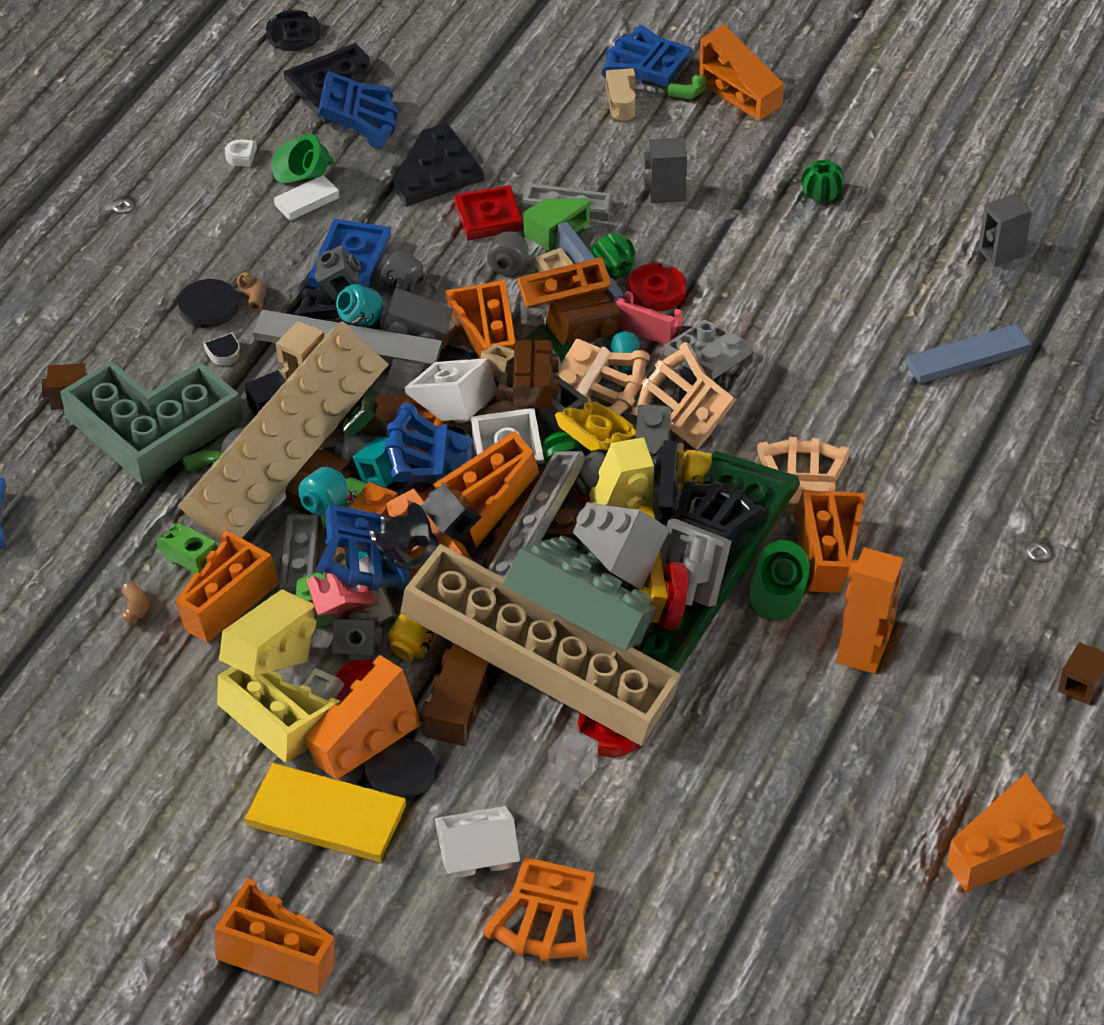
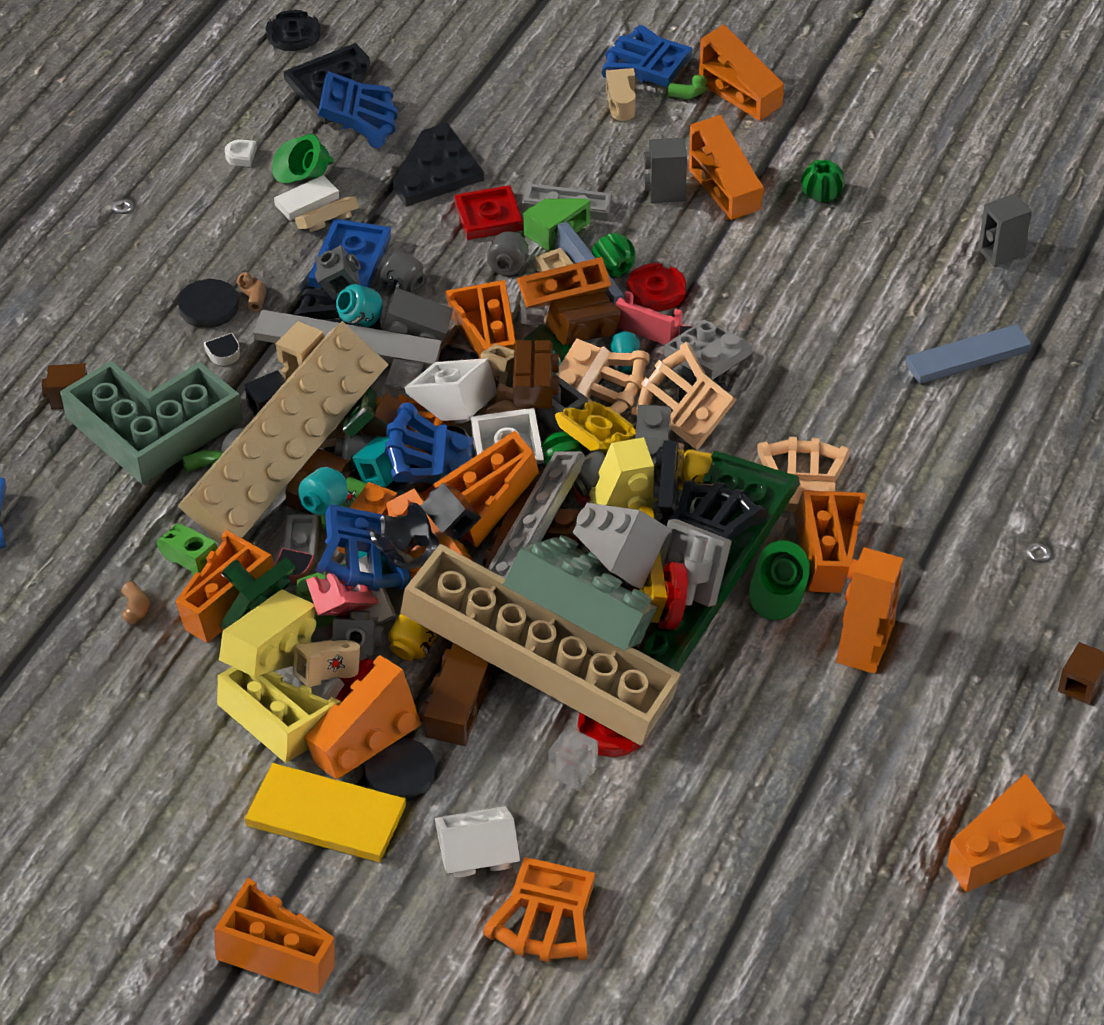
(254, 591): none -> dark green plate
(303, 562): none -> black tile
(316, 218): none -> tan plate
(326, 661): none -> tan leg
(723, 168): none -> orange wedge

